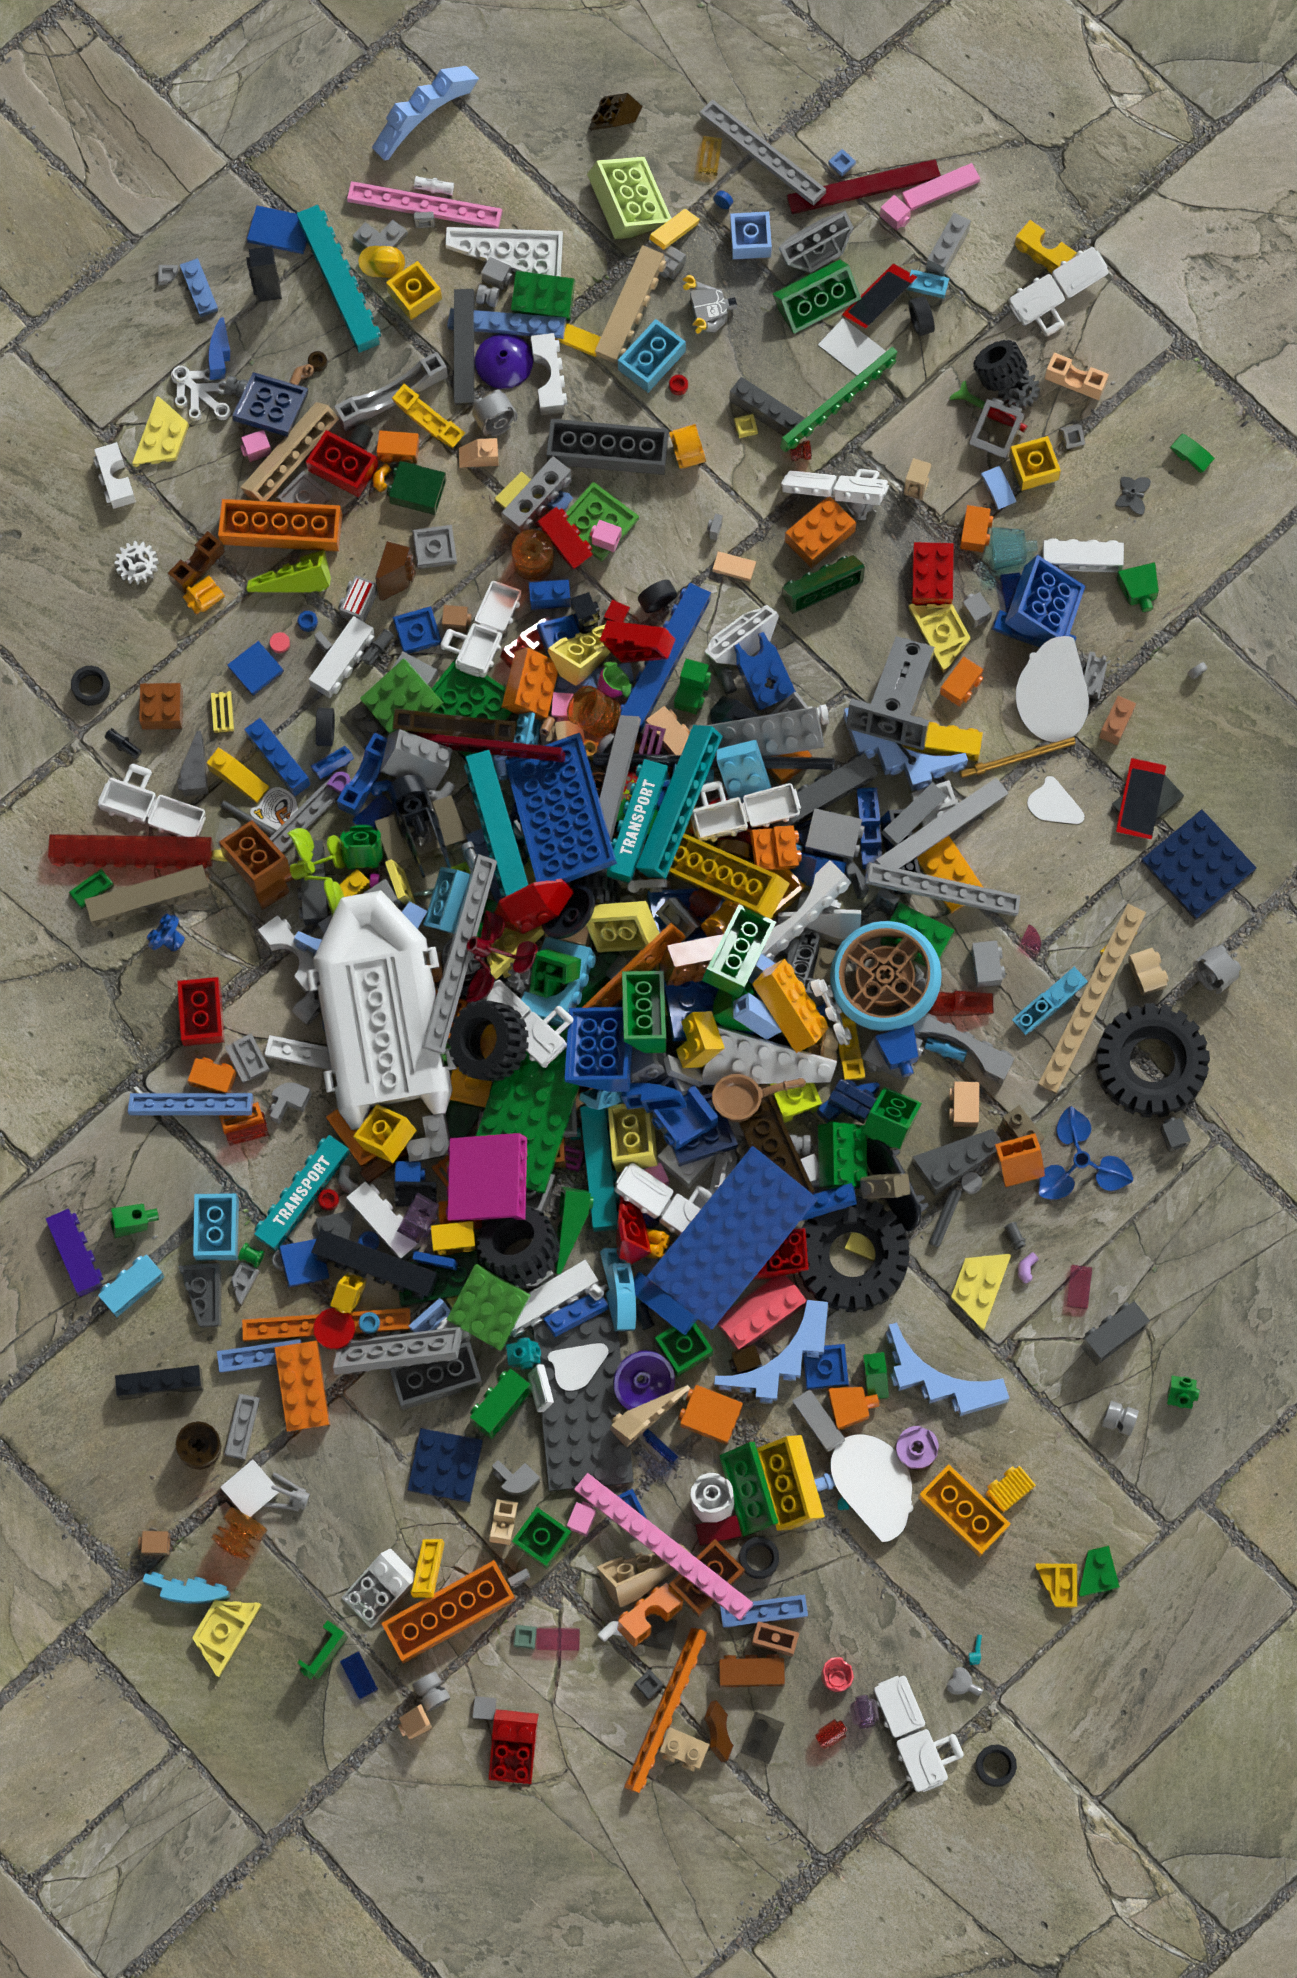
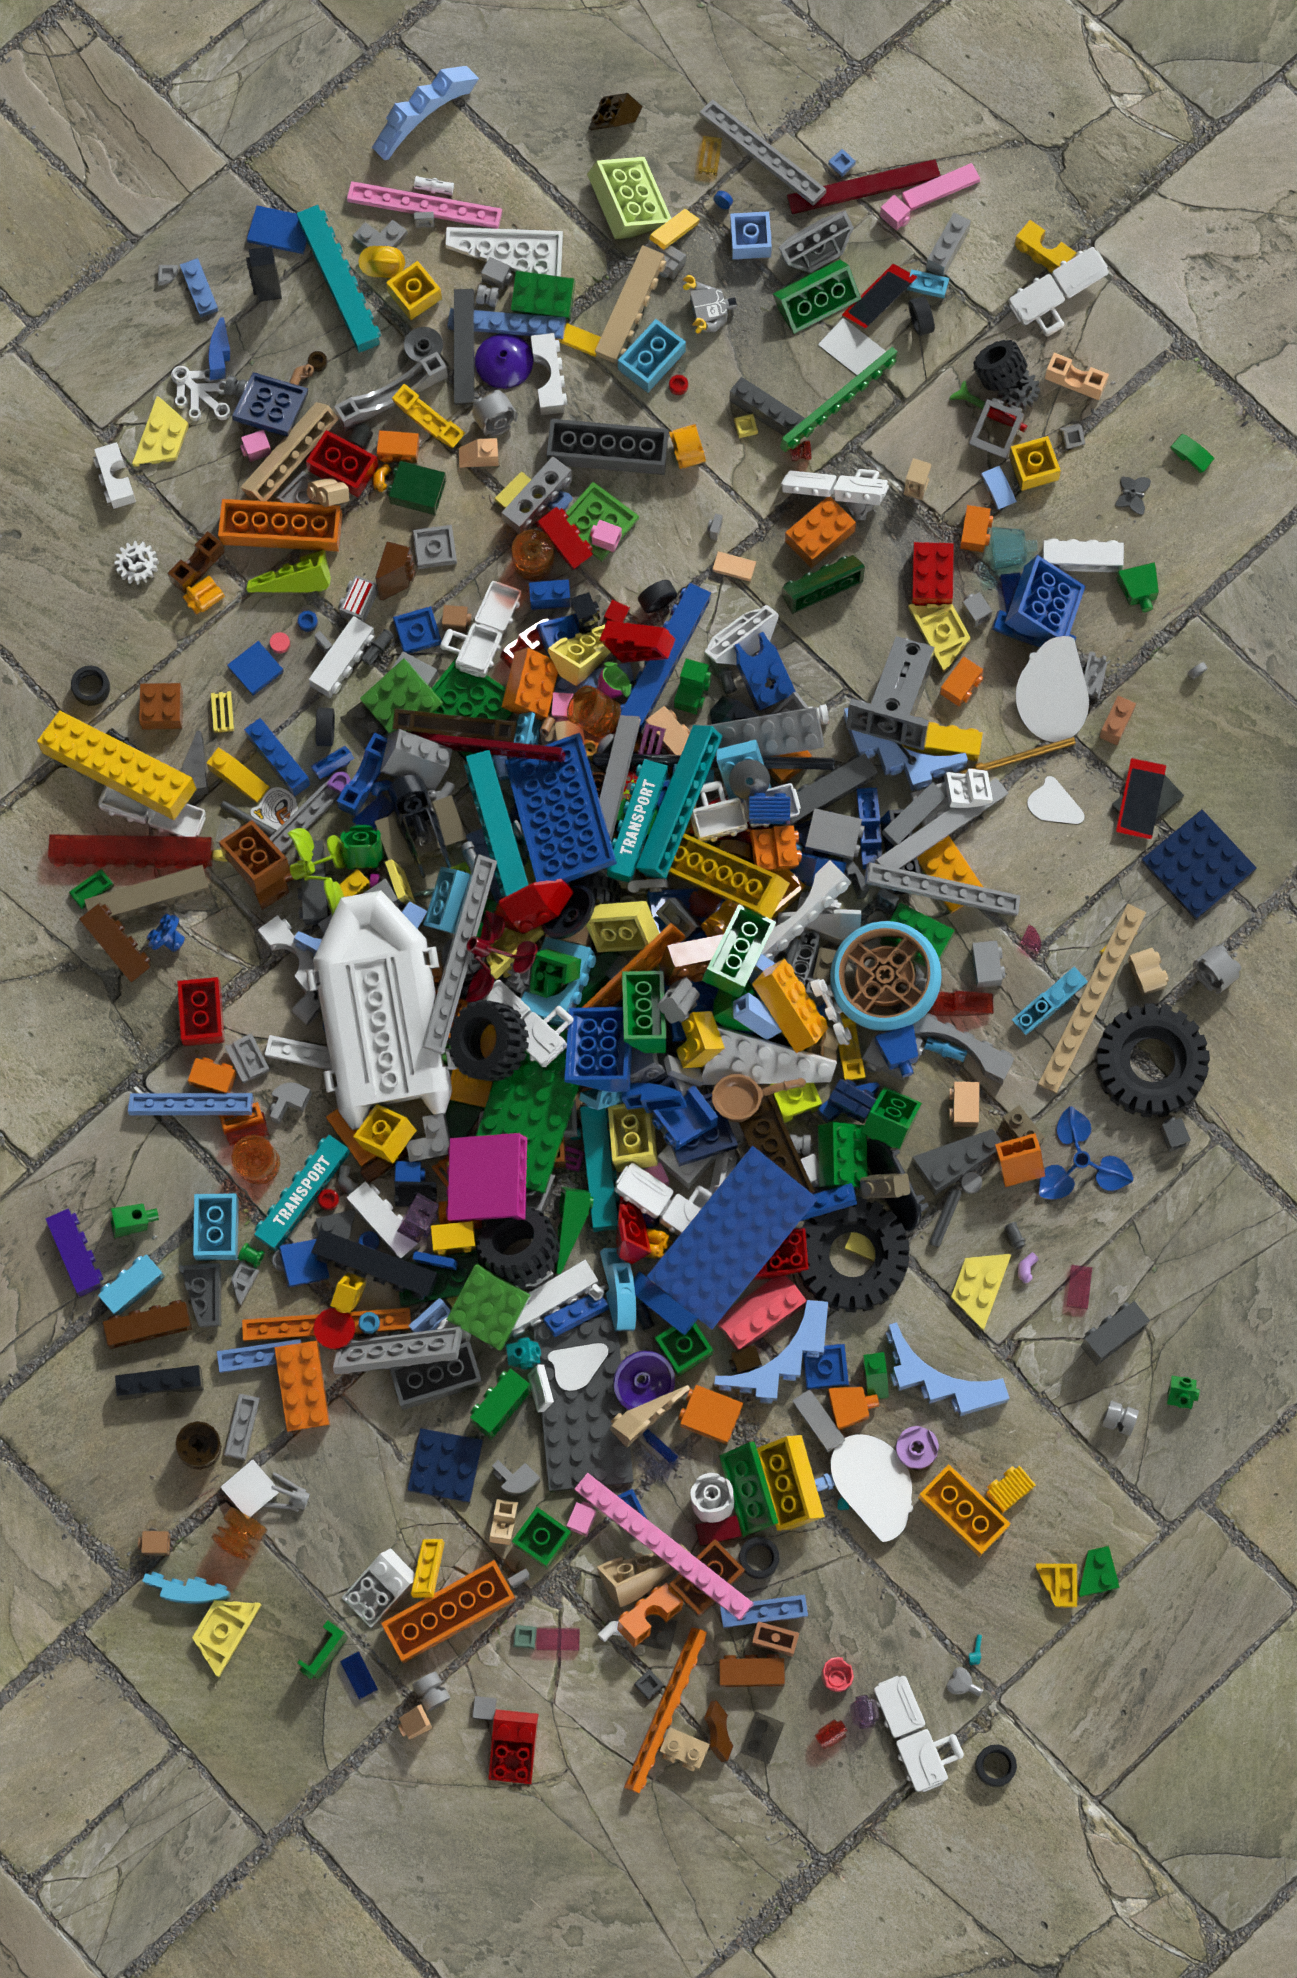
(115, 942): none -> reddish brown brick
(116, 765): none -> yellow brick
(147, 1325): none -> reddish brown brick
(253, 1148): none -> clear orange wheel
(328, 492): none -> tan brick
(422, 337): none -> dark grey dish
(679, 1000): none -> light grey brick
(747, 769): none -> dark grey dish
(769, 809): none -> blue brick
(968, 789): none -> white slope

